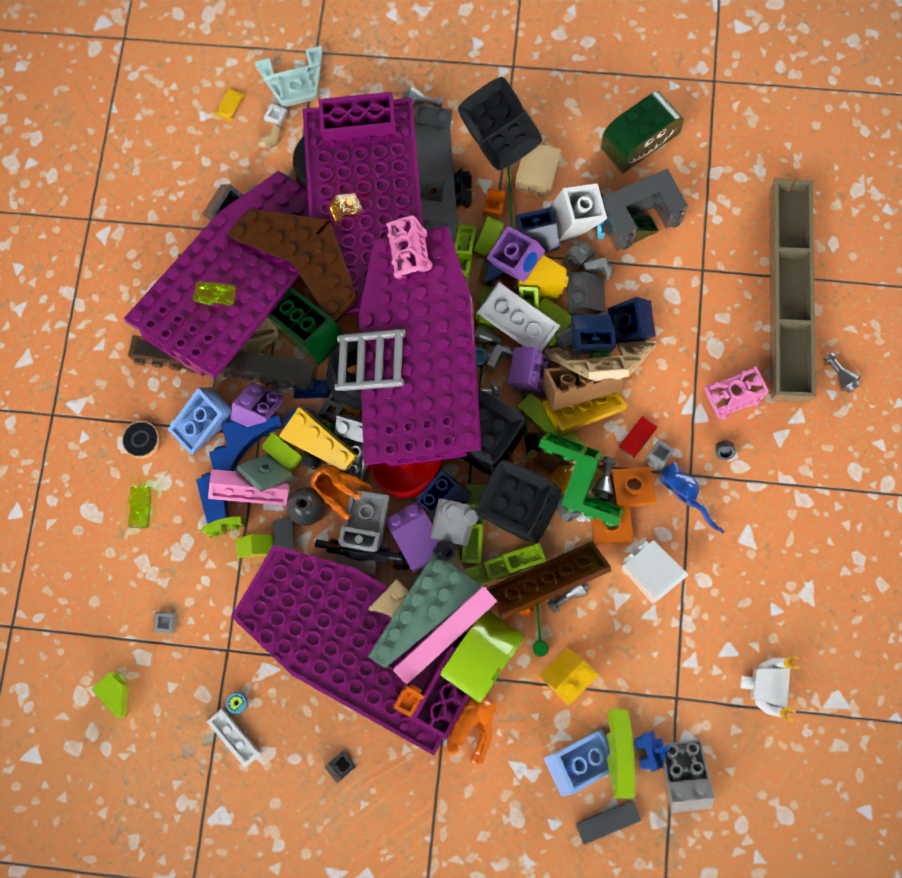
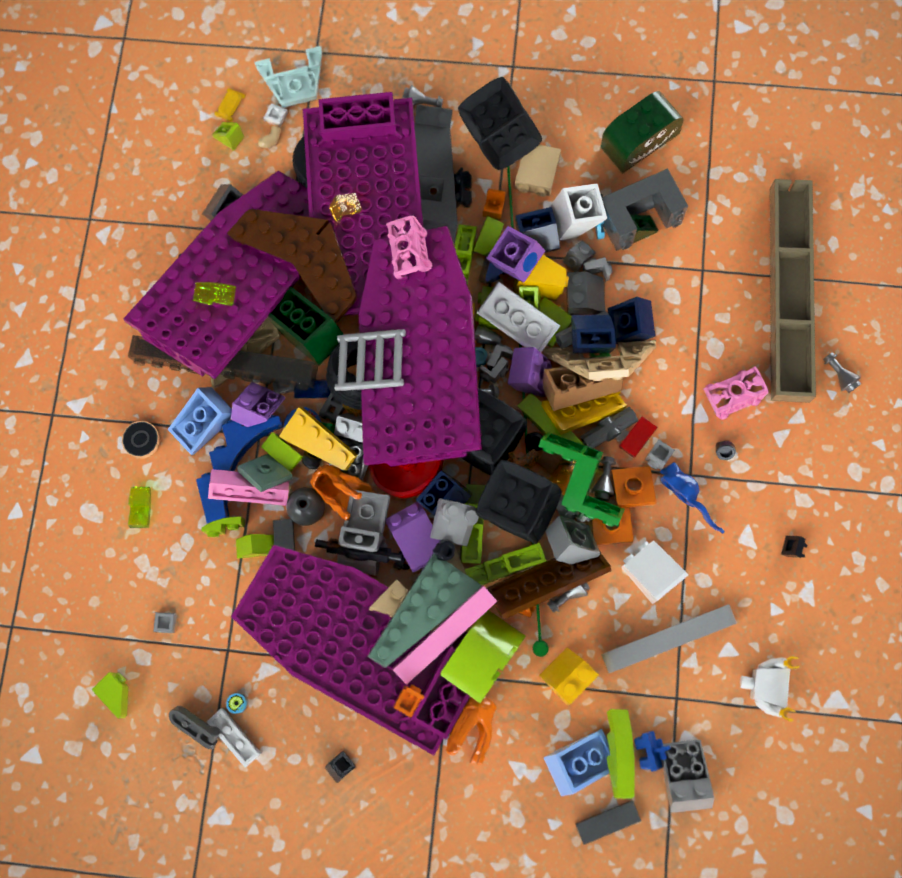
(194, 727): none -> dark grey plate
(229, 134): none -> lime slope
(498, 371): none -> light grey bracket
(571, 541): none -> light grey slope
(609, 428): none -> dark grey piece
(668, 638): none -> light grey beam
(794, 546): none -> black tile

